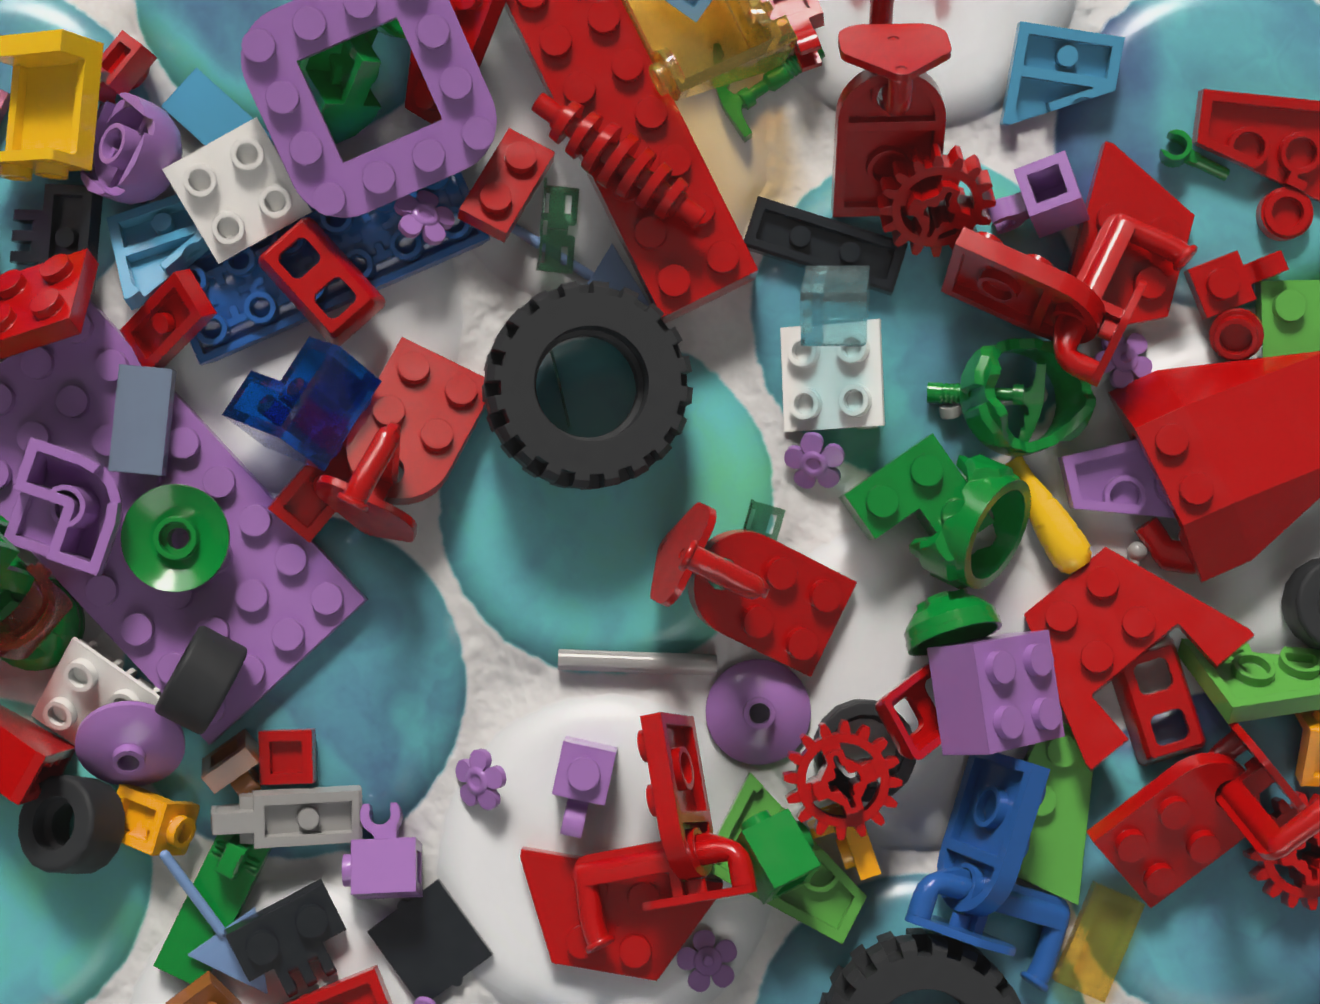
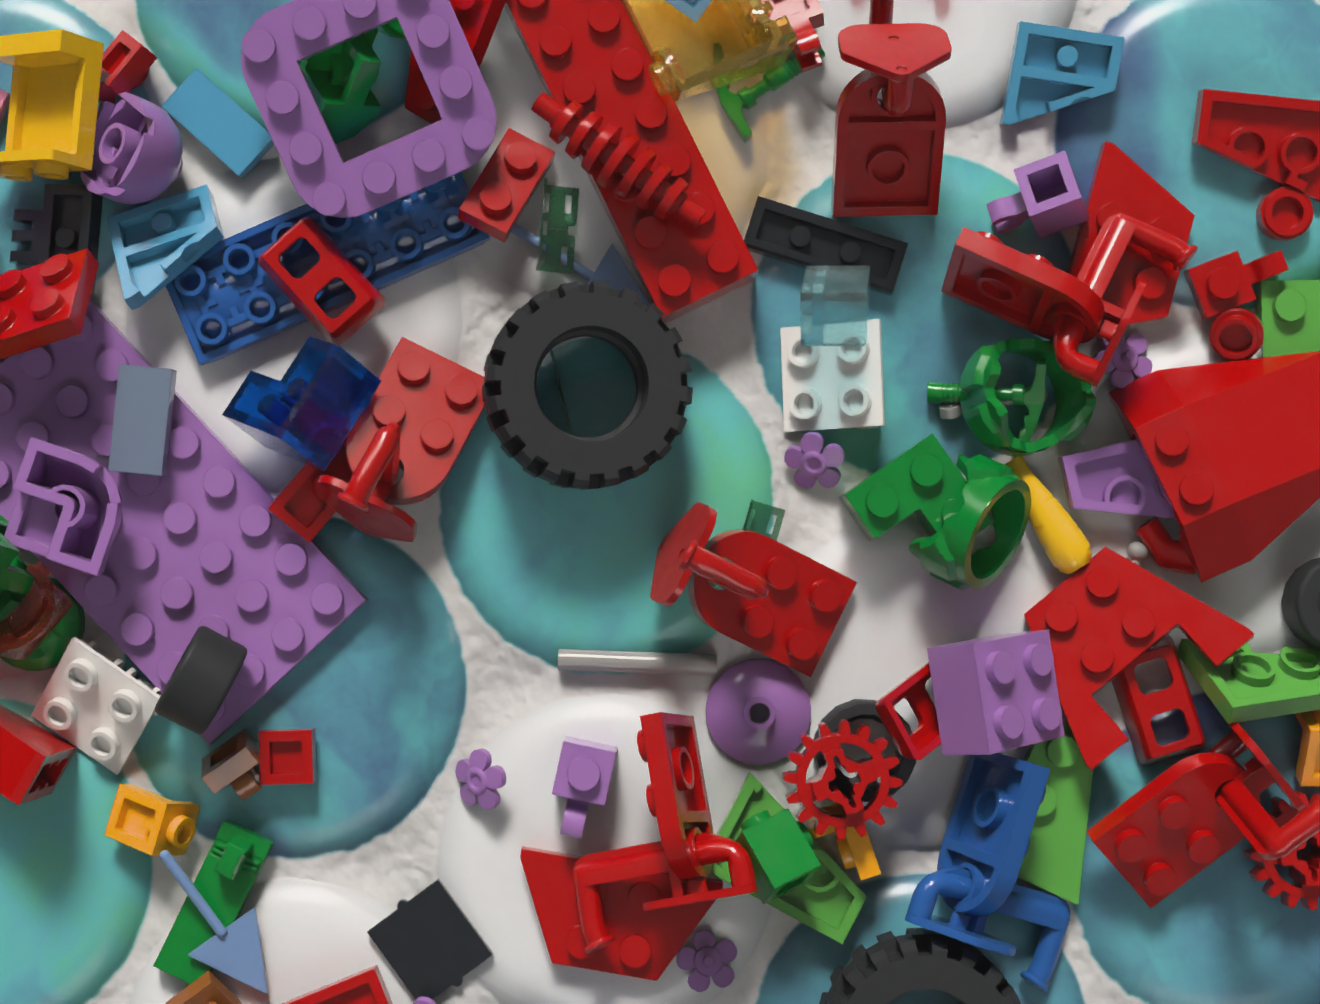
(96, 831): black tyre -> none
(129, 744): medium lavender dish -> none
(149, 531): green dish -> none
(168, 320): red plate -> none
(236, 190): white hinge -> none
(288, 937): black hinge -> none
(292, 816): light grey hinge -> none
(385, 864): medium lavender brick -> none
(422, 216): medium lavender plant -> none
(934, 198): red gear -> none
(950, 619): green piece -> none
(1098, 941): clear yellow tile -> none
(1190, 156): green hand -> none

